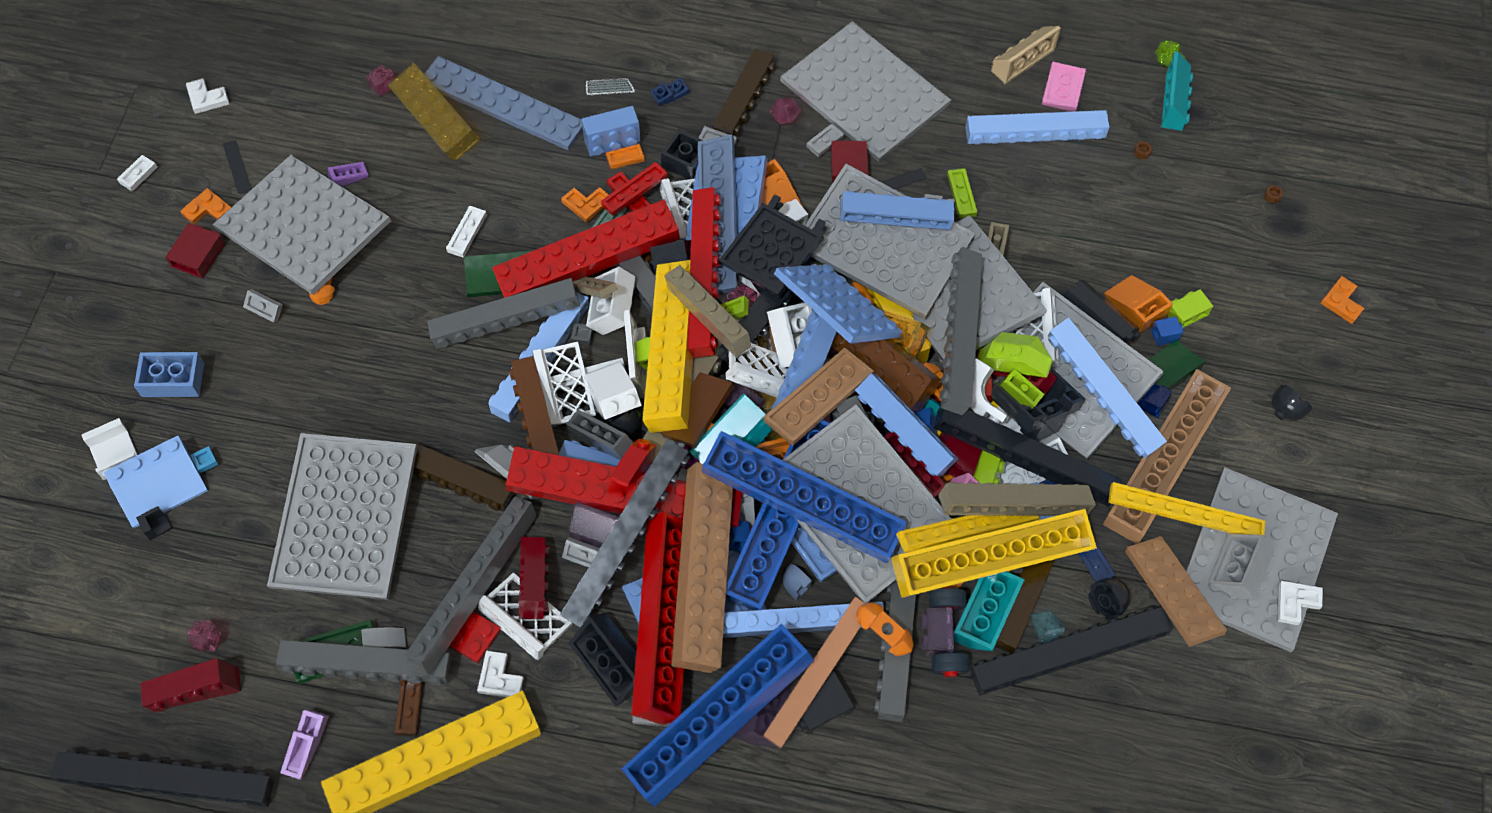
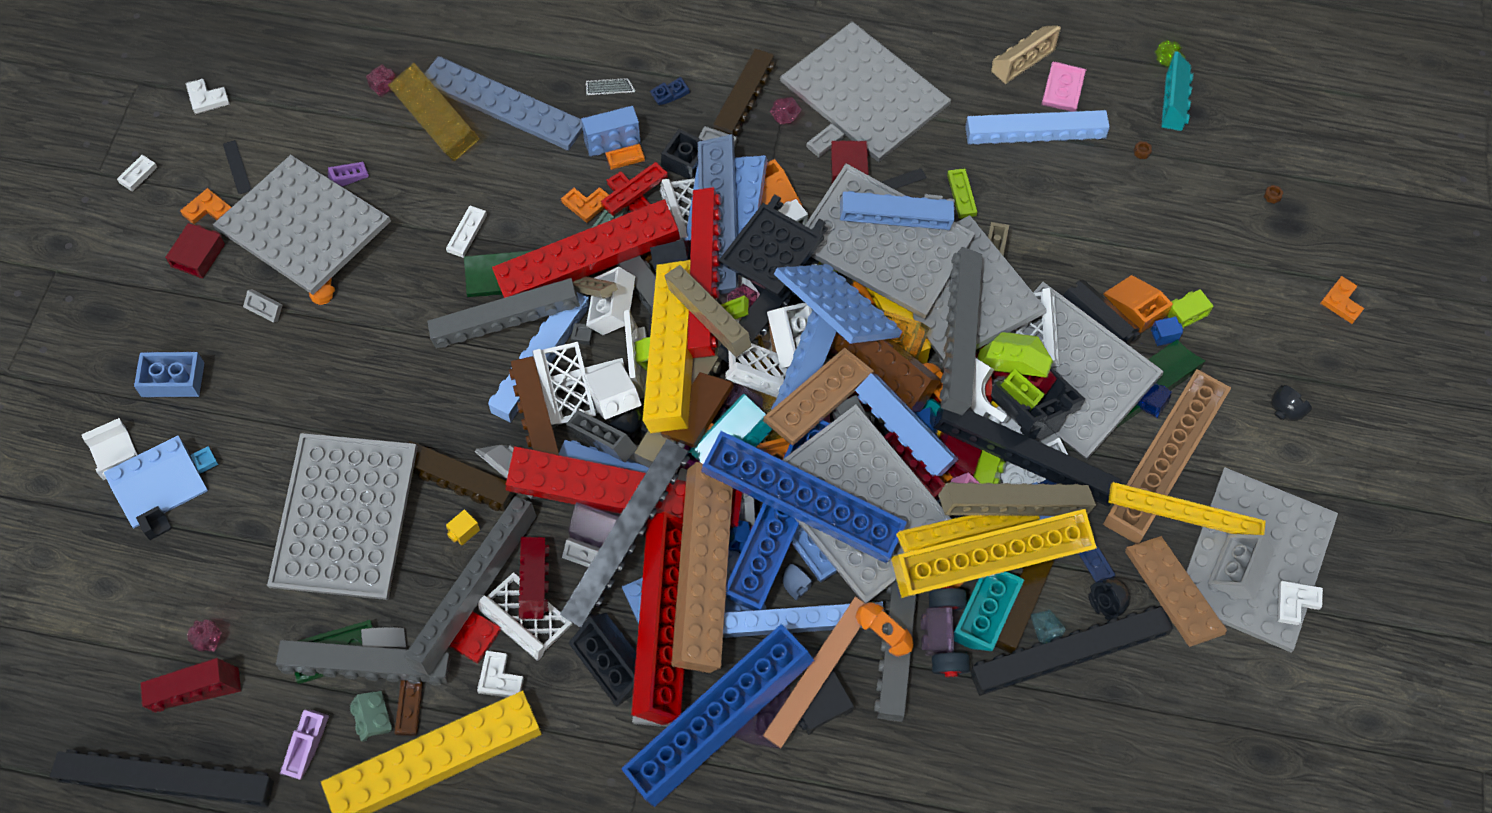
(370, 715): none -> sand green bracket
(462, 528): none -> yellow brick
(634, 462): red slope -> none
(1106, 388): light blue brick -> none

